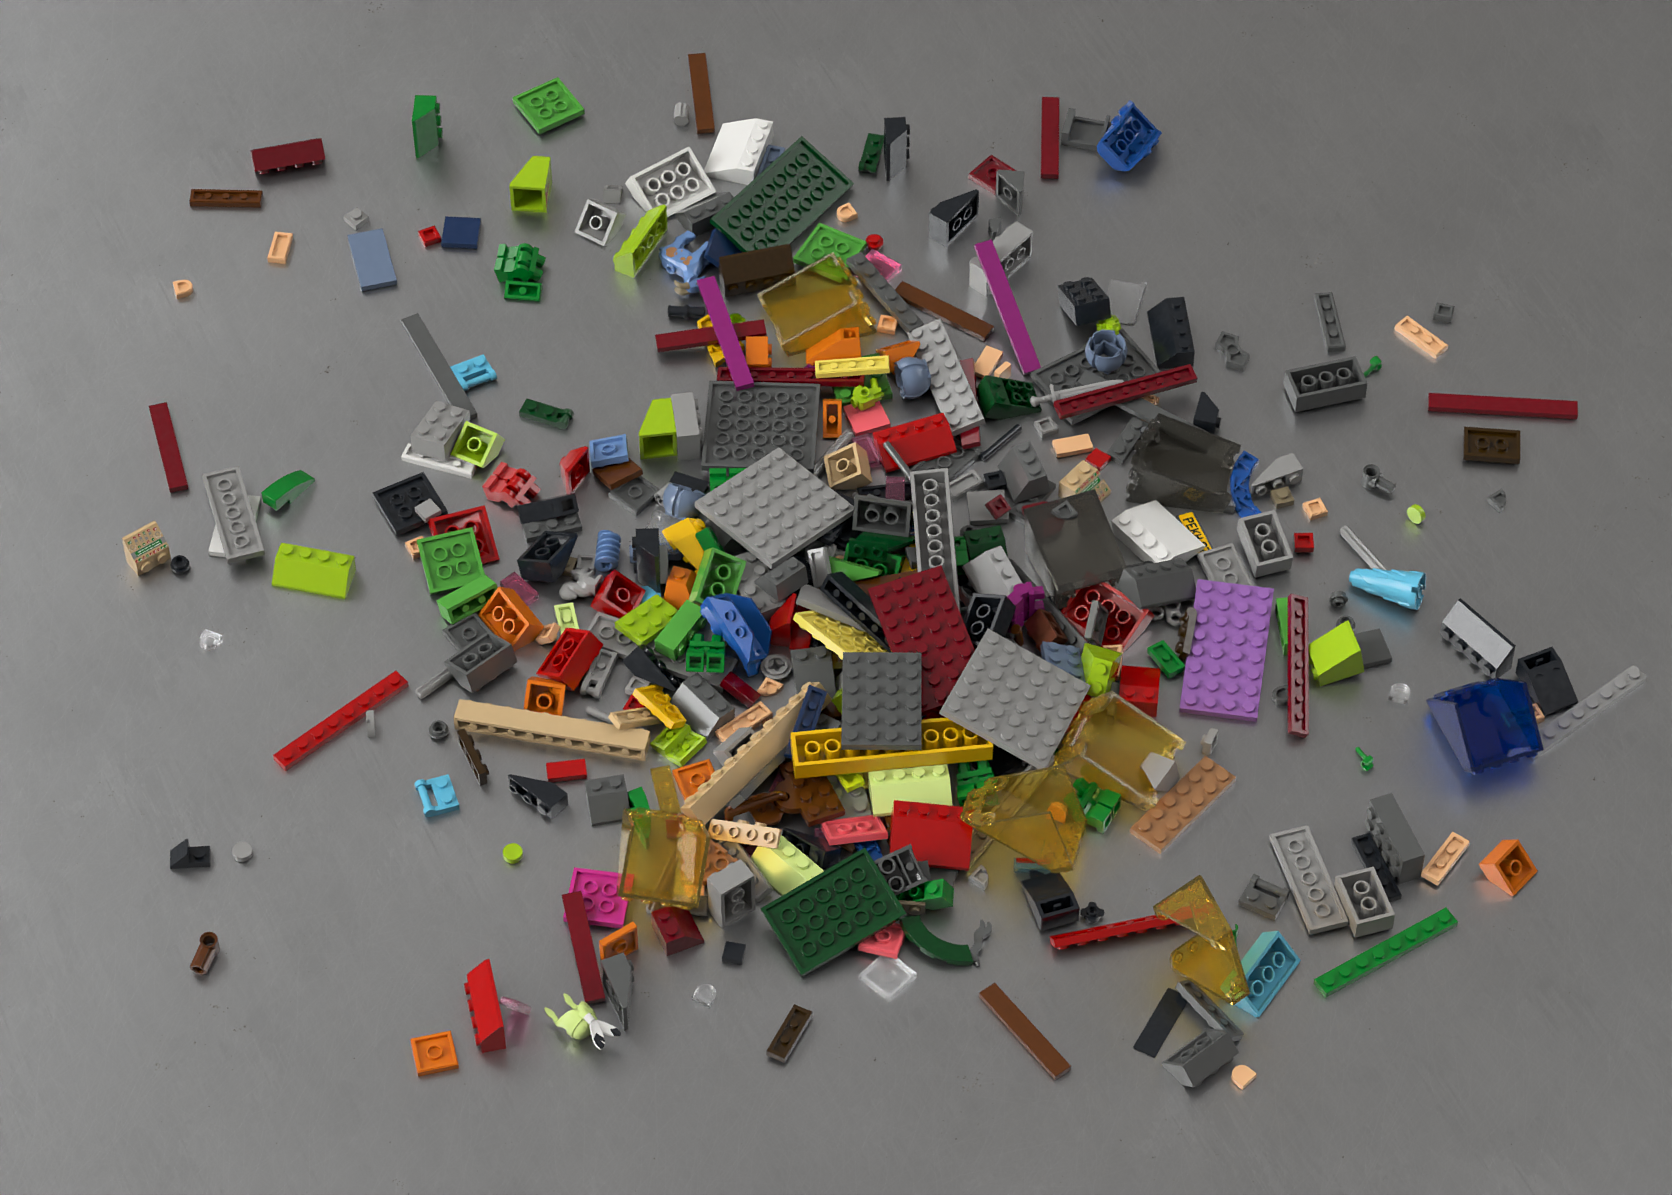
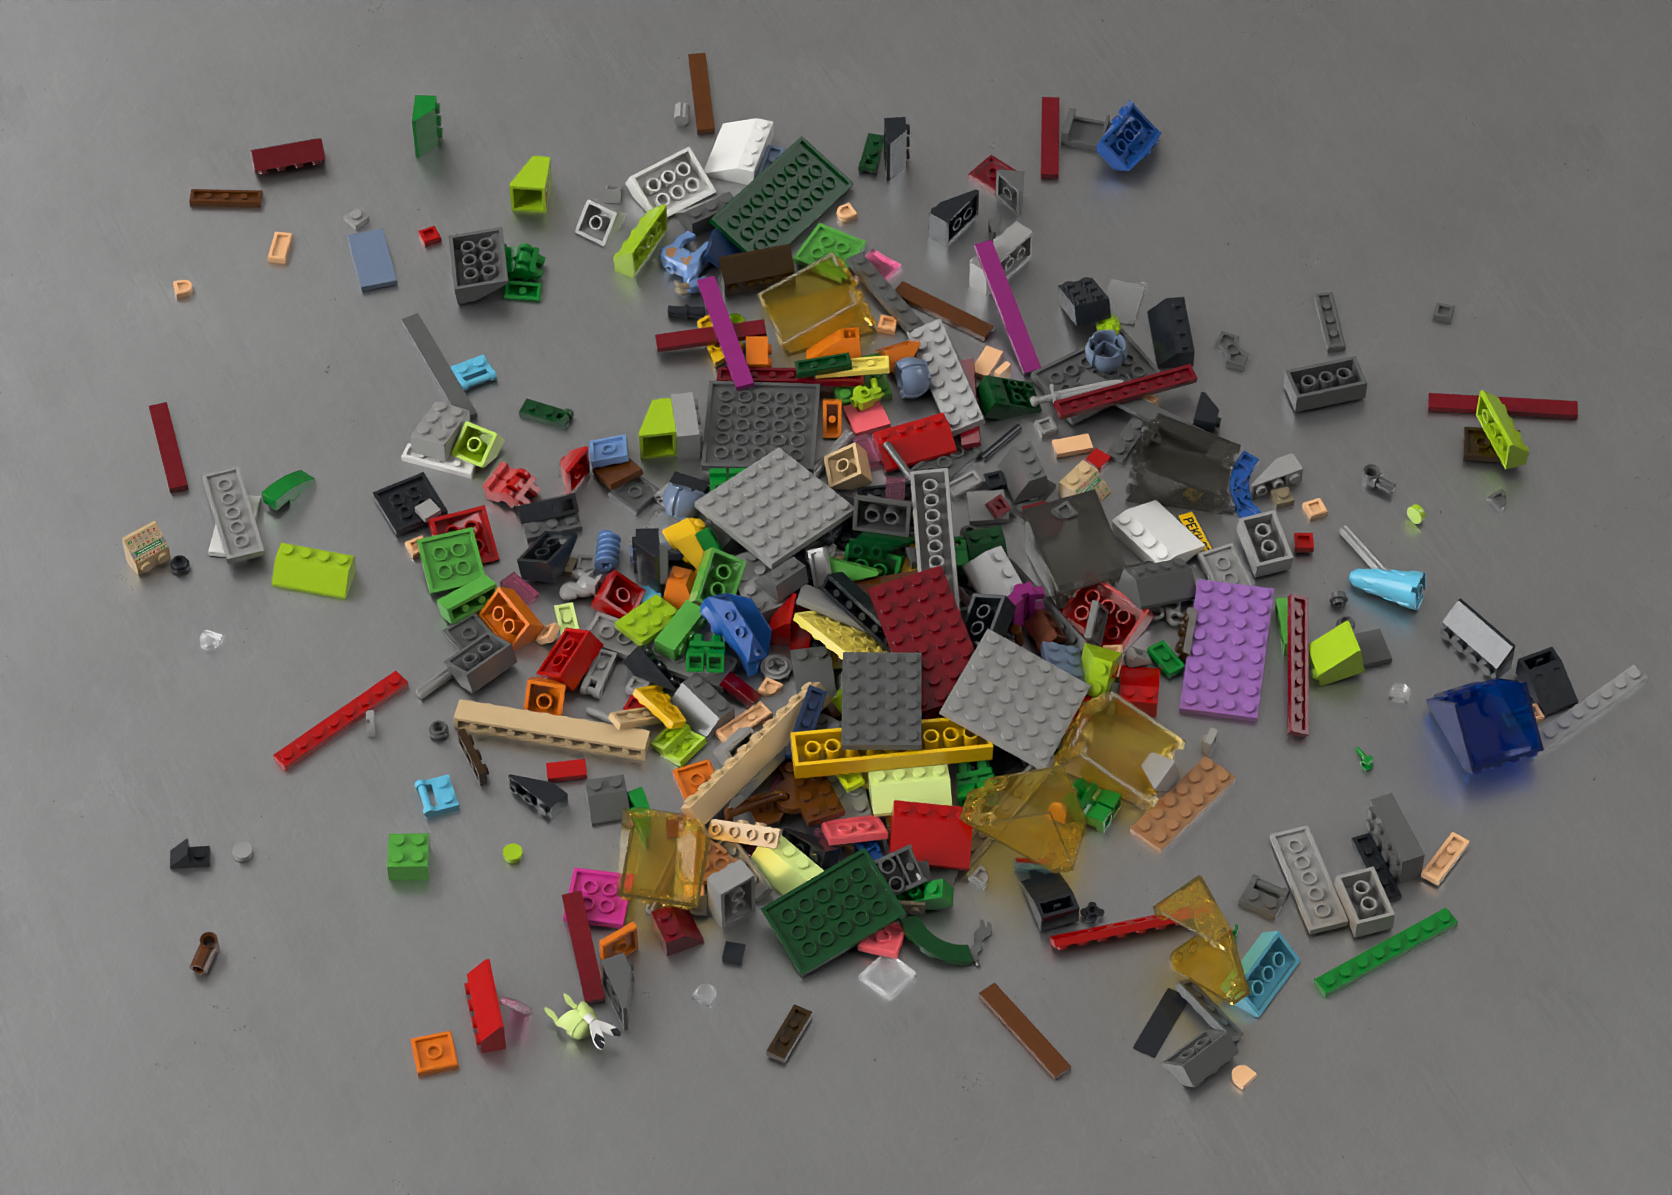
(408, 856): none -> bright green brick
(461, 232): dark blue tile -> none
(478, 263): none -> dark grey slope
(548, 105): bright green plate -> none
(665, 789): clear yellow tile -> none
(823, 365): none -> dark green tile
(874, 242): red plate -> none
(1136, 657): none -> light grey slope
(1280, 695): dark grey tile -> none
(1375, 365): green hand -> none
(1421, 337): light nougat tile -> none
(1501, 431): none -> lime slope
(1508, 866): orange slope -> none

